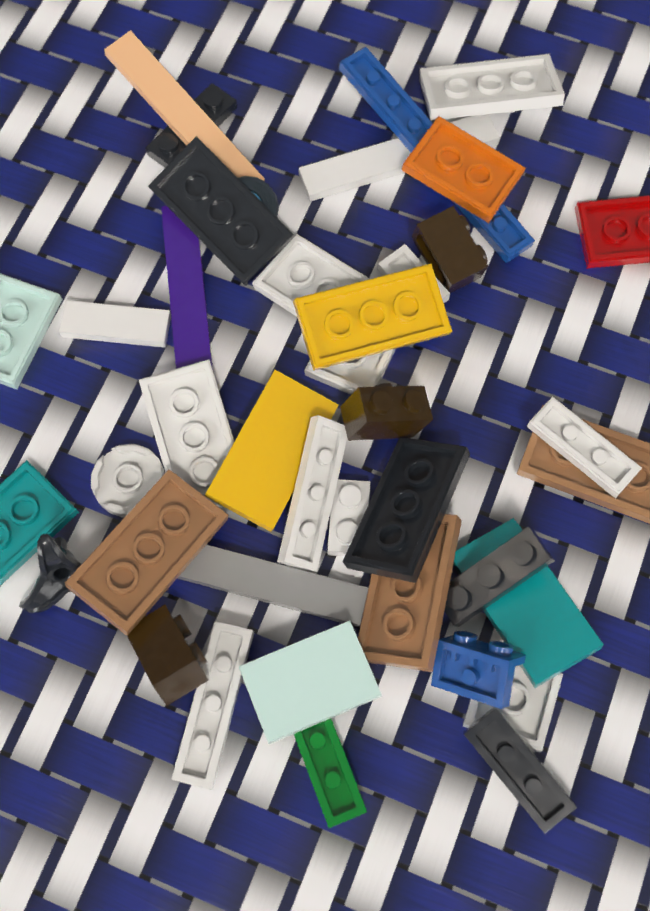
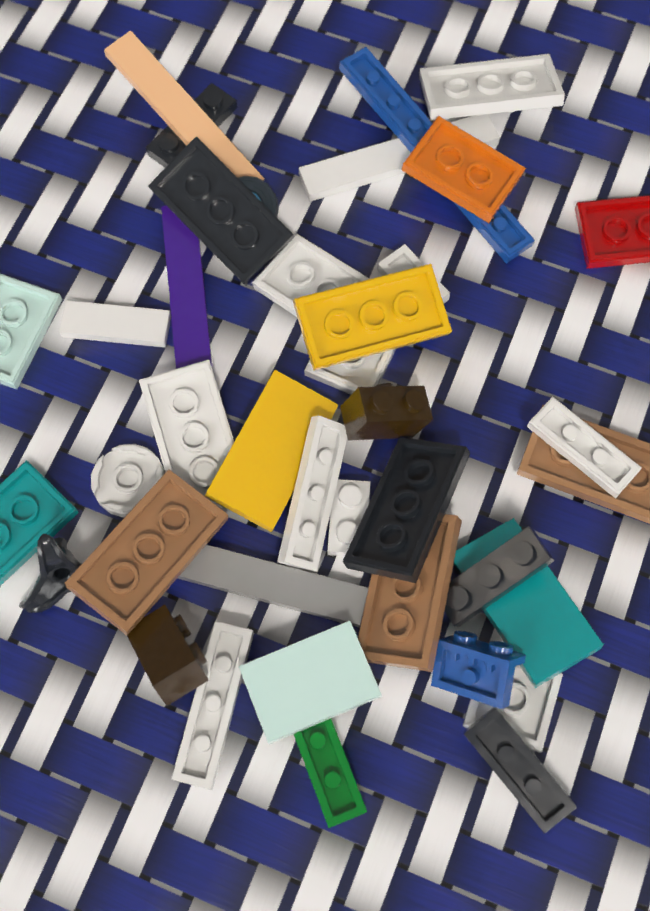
(448, 246): dark brown brick -> none

